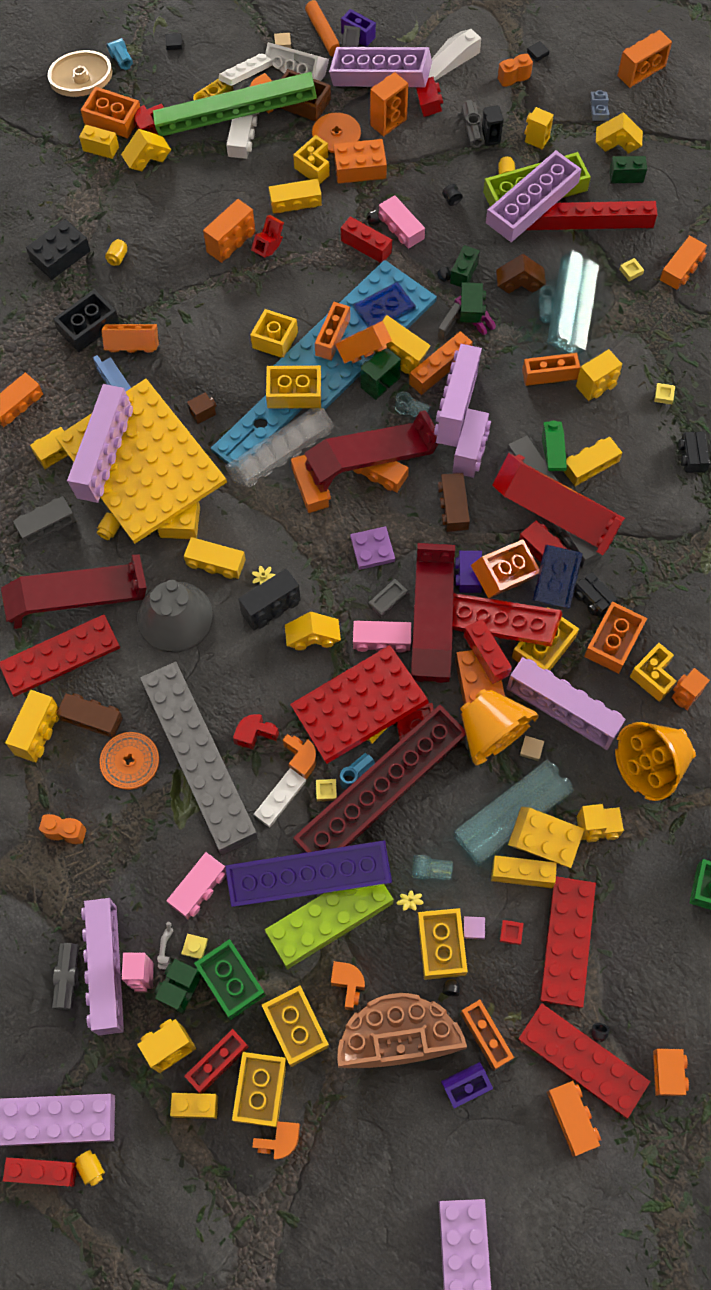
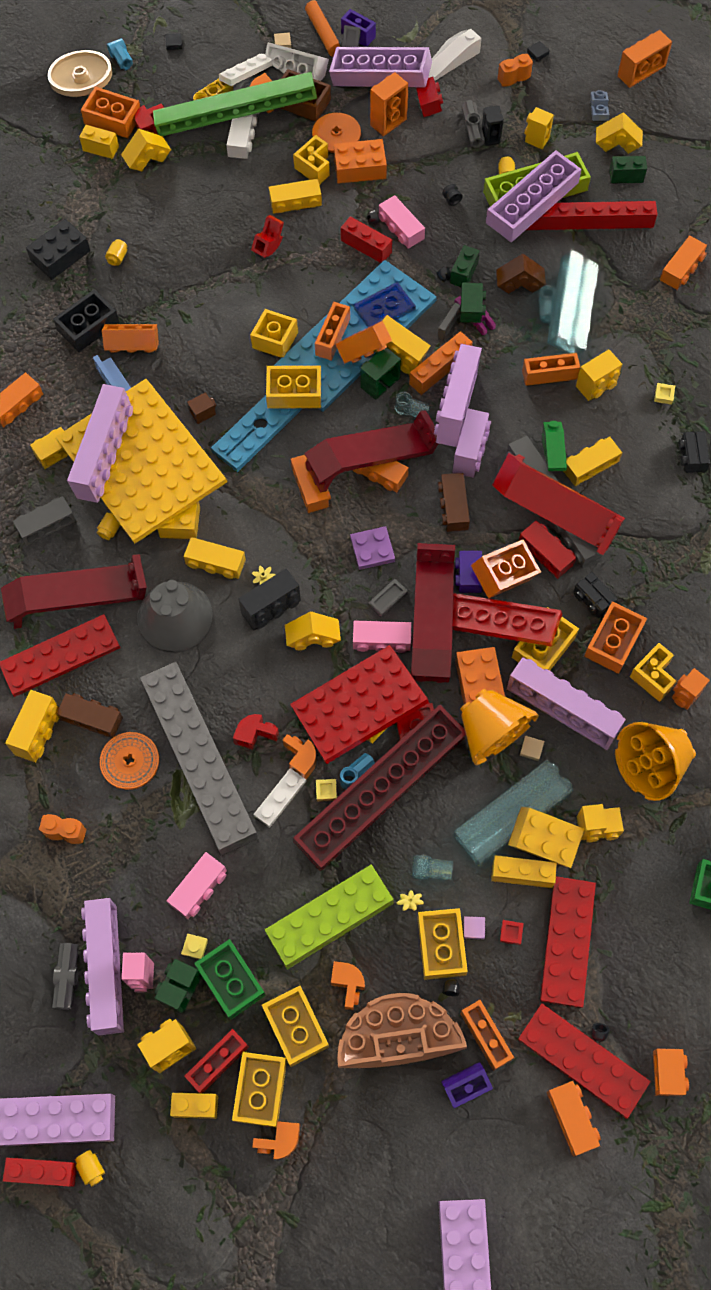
(162, 960): light grey piece -> none
(229, 230): orange brick -> none
(279, 447): clear brick -> none
(308, 873): dark purple plate -> none
(487, 651): red brick -> none
(557, 576): clear blue tile -> none
(631, 269): light yellow plate -> none

